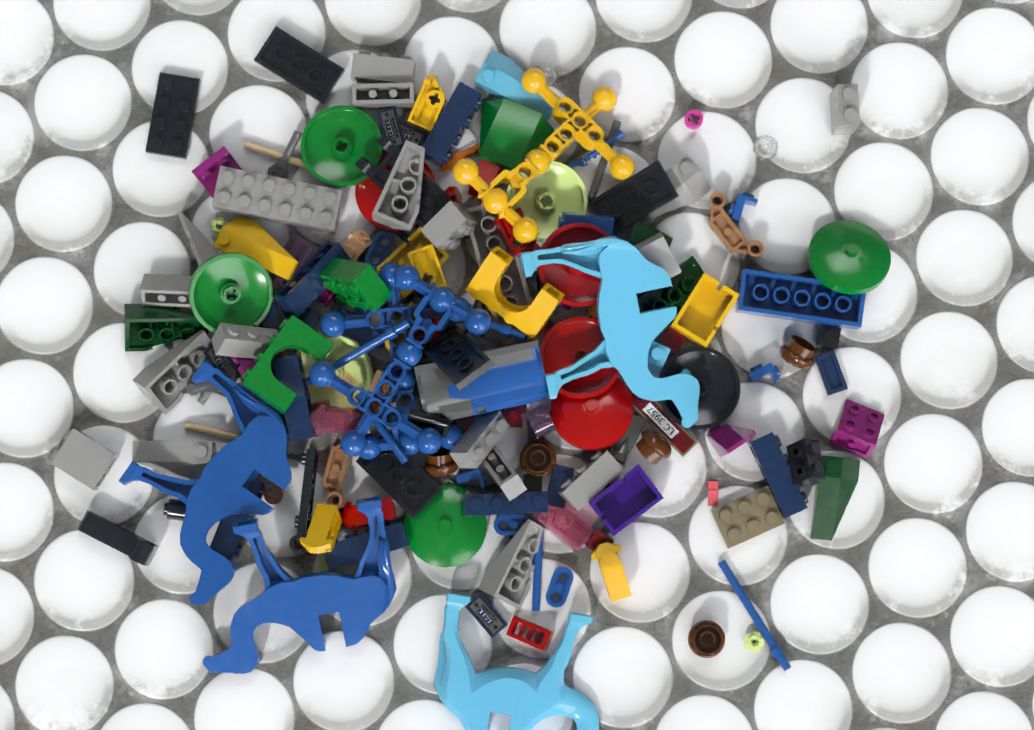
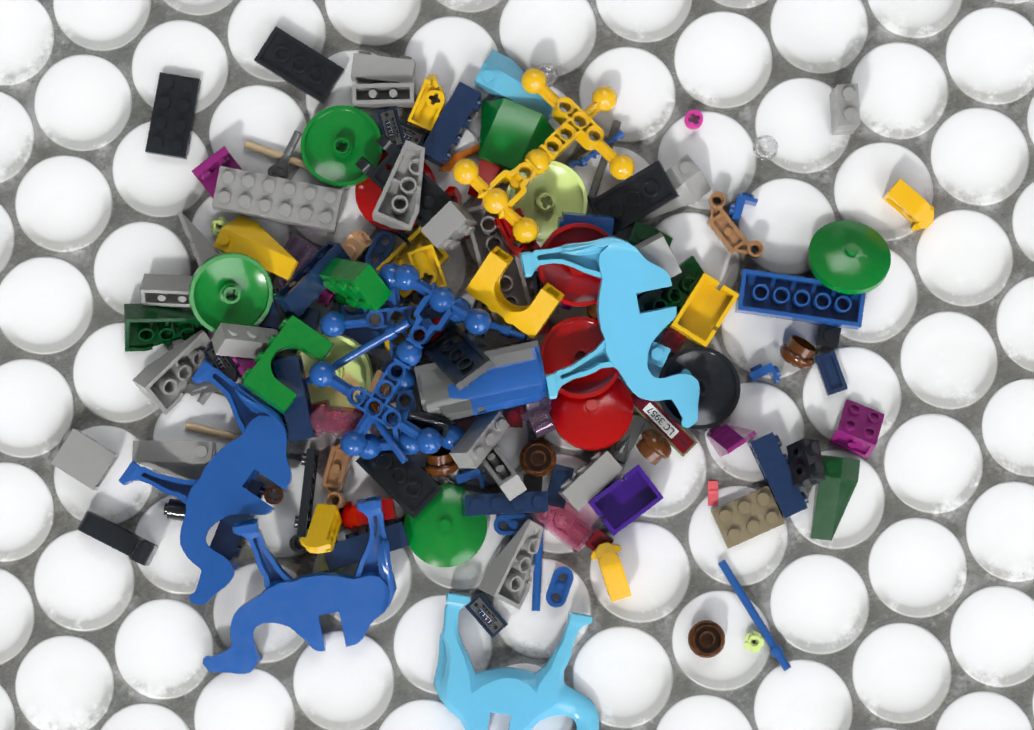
(547, 638): red slope -> none
(910, 205): none -> yellow piece

